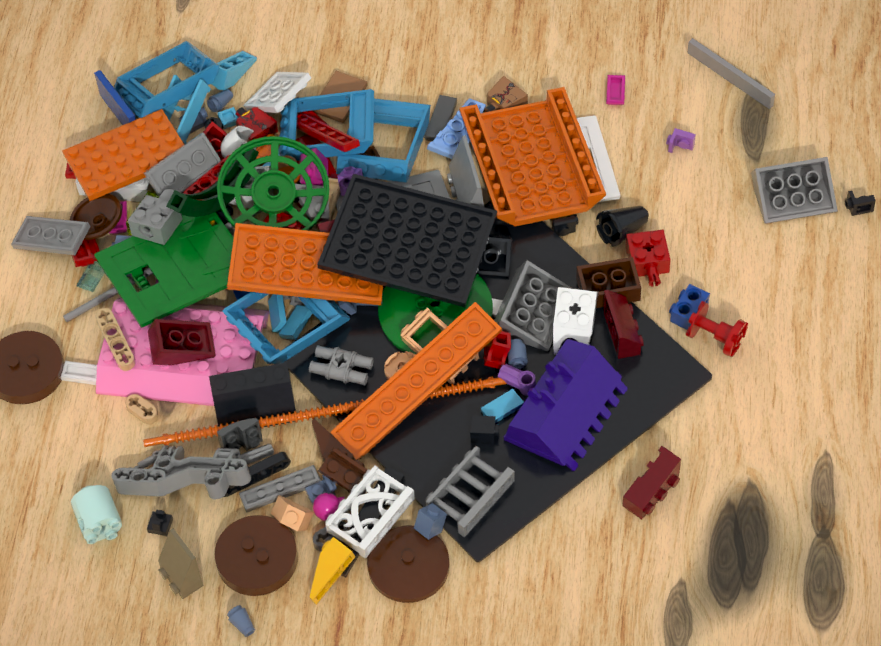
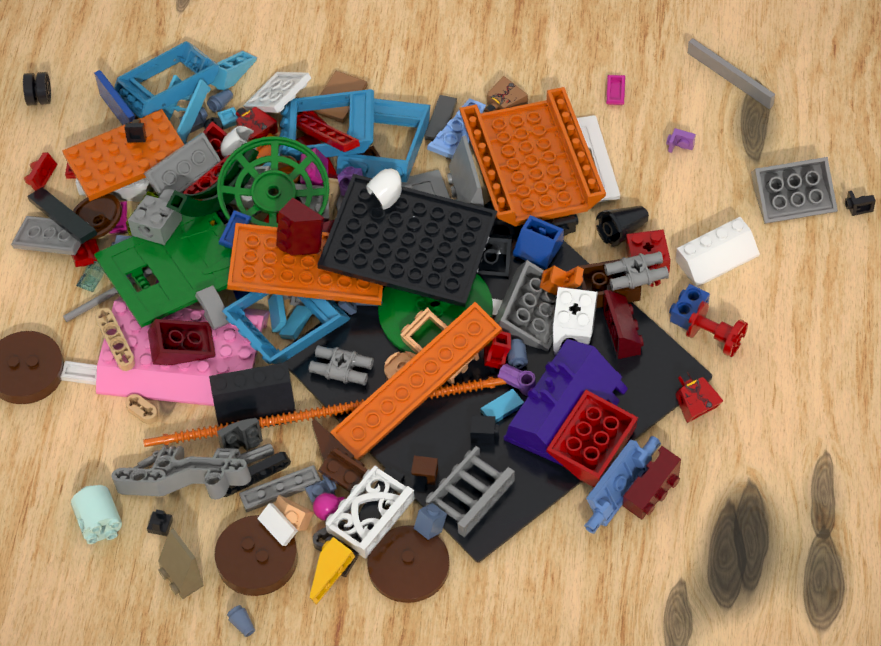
(36, 88): none -> black wheel
(41, 171): none -> red tile
(62, 215): none -> black tile
(135, 131): none -> black tile
(212, 306): none -> light grey slope
(228, 235): none -> blue tile
(277, 524): none -> white tile
(299, 229): none -> dark red slope
(386, 187): none -> white piece
(425, 467): none -> reddish brown panel
(538, 242): none -> blue slope
(556, 277): none -> orange brick
(592, 437): none -> red slope
(608, 493): none -> medium blue plate
(636, 271): none -> light grey pin
(696, 397): none -> red torso
(717, 252): none -> white slope

